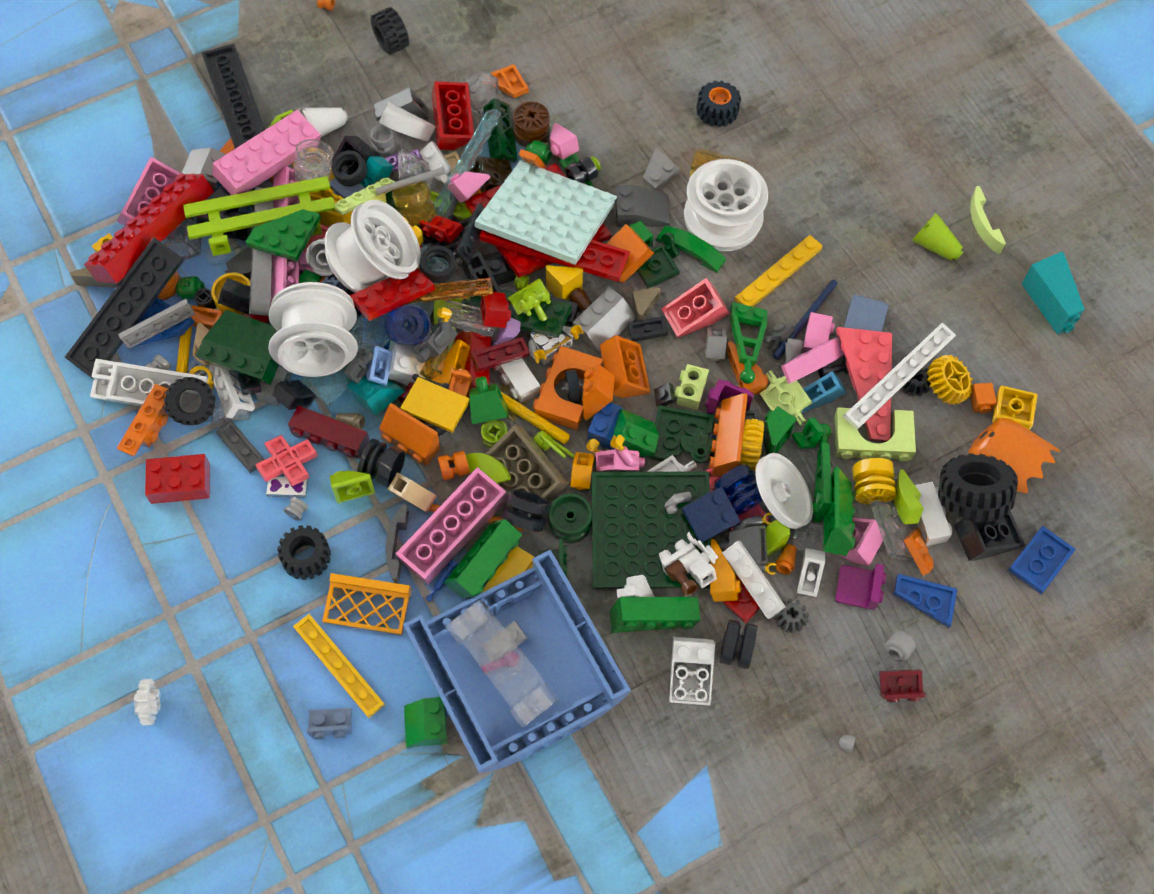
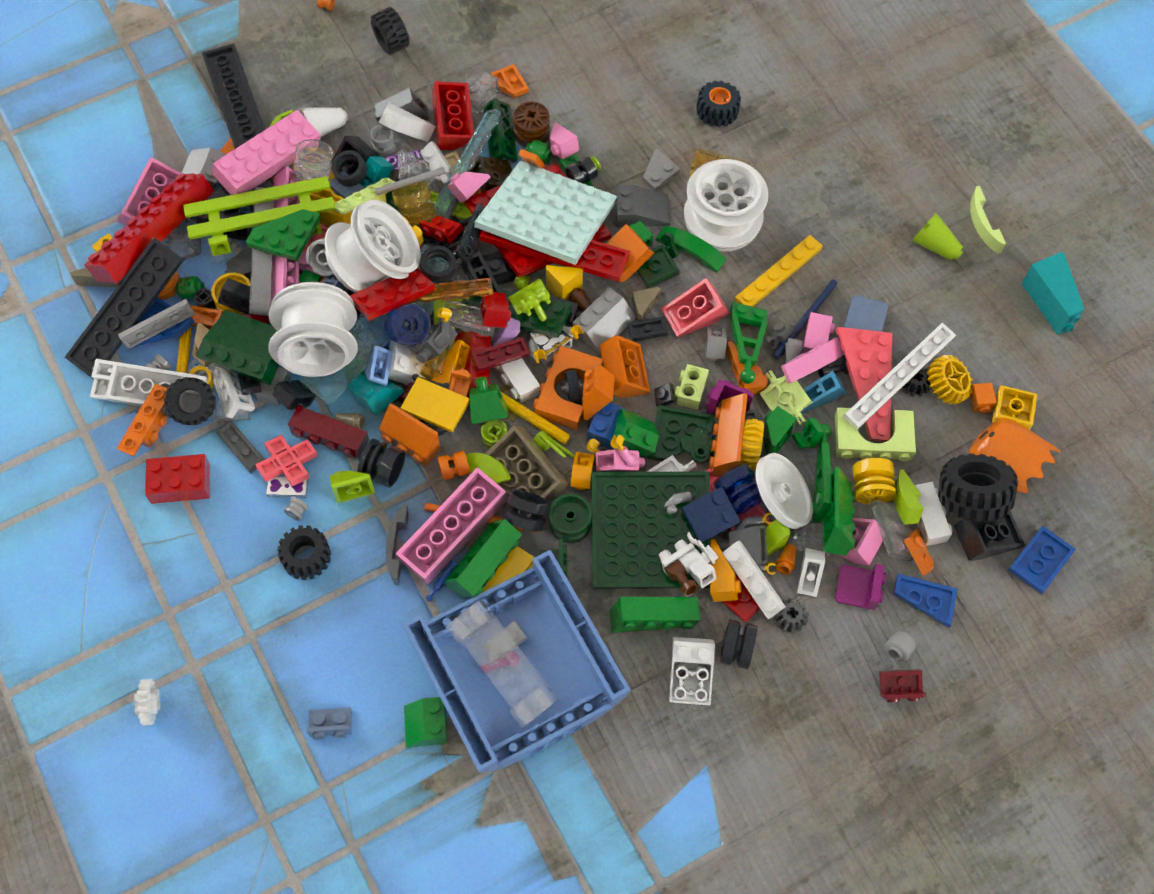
(339, 666): yellow plate -> none
(357, 367): dark grey plate -> none
(367, 586): light orange fence -> none
(412, 492): tan slope -> none
(636, 587): white slope -> none
(846, 743): light grey hinge -> none

